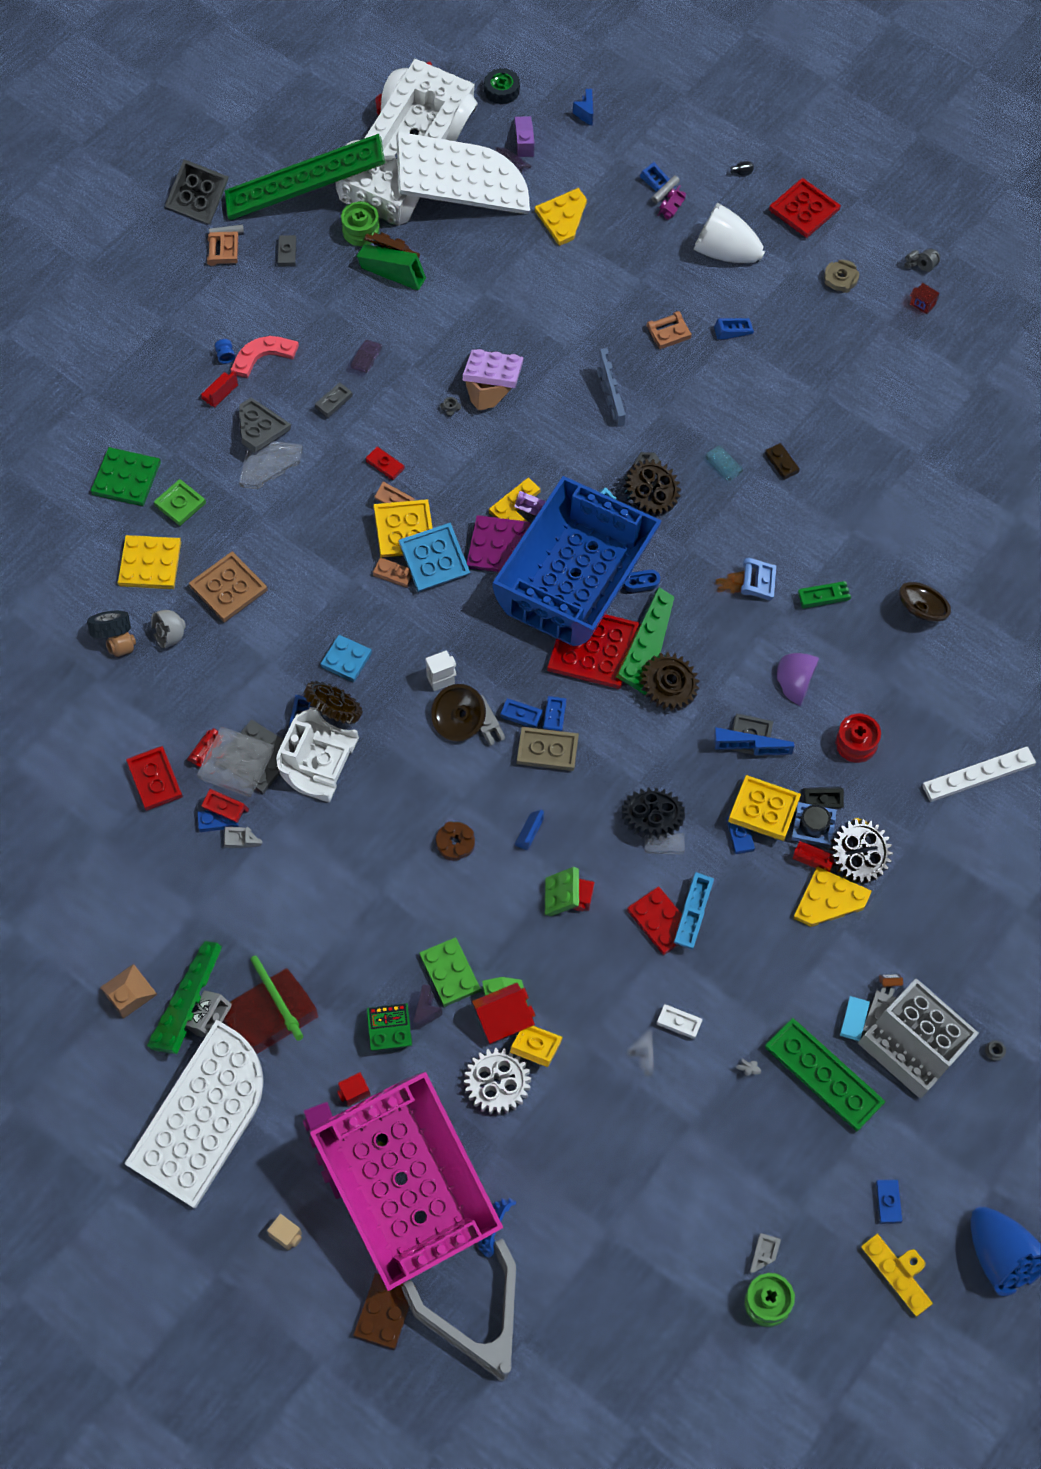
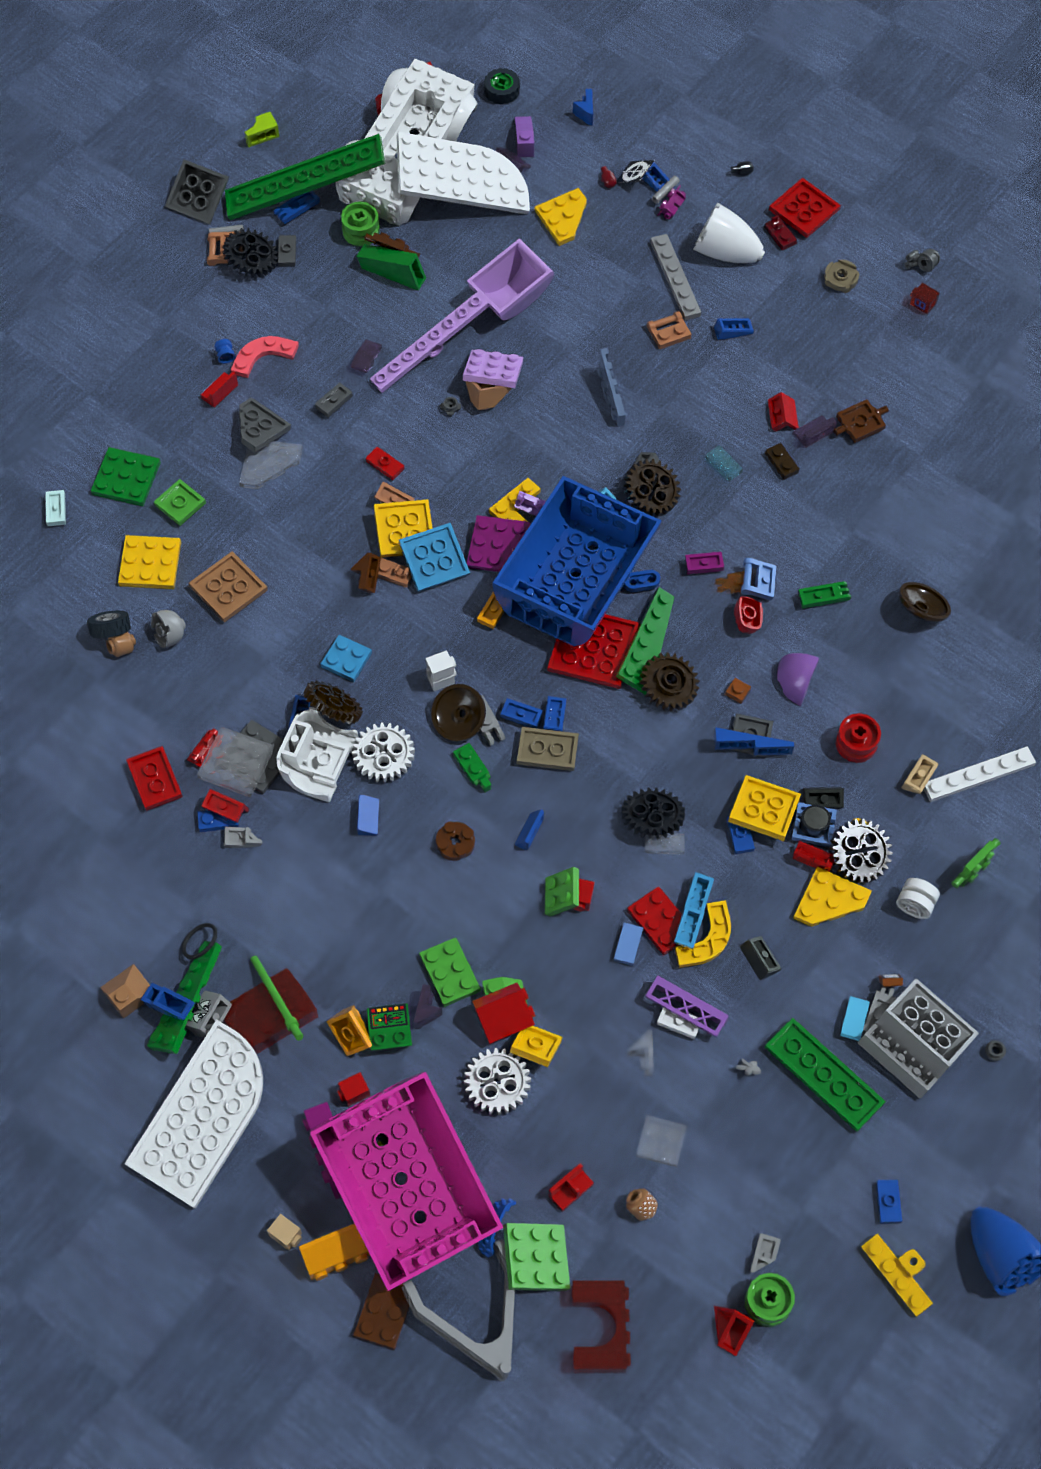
(55, 508): none -> light aqua plate
(167, 1002): none -> blue slope
(190, 935): none -> black tyre
(242, 244): none -> black gear
(263, 130): none -> lime arch
(296, 206): none -> blue hinge
(333, 1252): none -> light orange slope
(350, 1030): none -> light orange slope
(368, 568): none -> reddish brown slope
(368, 816): none -> slope
(395, 741): none -> white gear
(473, 766): none -> green hinge
(490, 613): none -> light orange hinge
(504, 285): none -> lavender plate
(536, 1257): none -> bright green plate
(570, 1188): none -> red panel
(608, 177): none -> dark red cylinder
(611, 1297): none -> clear red arch
(628, 944): none -> medium blue tile
(635, 171): none -> sticker
(641, 1204): none -> medium nougat head
(661, 1141): none -> clear plate
(675, 277): none -> light grey plate
(690, 1002): none -> medium lavender fence
(704, 562): none -> magenta plate
(715, 941): none -> yellow plate
(731, 1328): none -> red slope
(738, 690): none -> dark orange plate
(748, 615): none -> red piece
(760, 957): none -> pearl dark grey slope
(780, 233): none -> dark red plate
(782, 412): none -> red panel
(815, 430): none -> clear purple panel
(861, 420): none -> reddish brown plate
(918, 898): none -> white wheel
(920, 775): none -> tan slope
(978, 862): none -> bright green plate

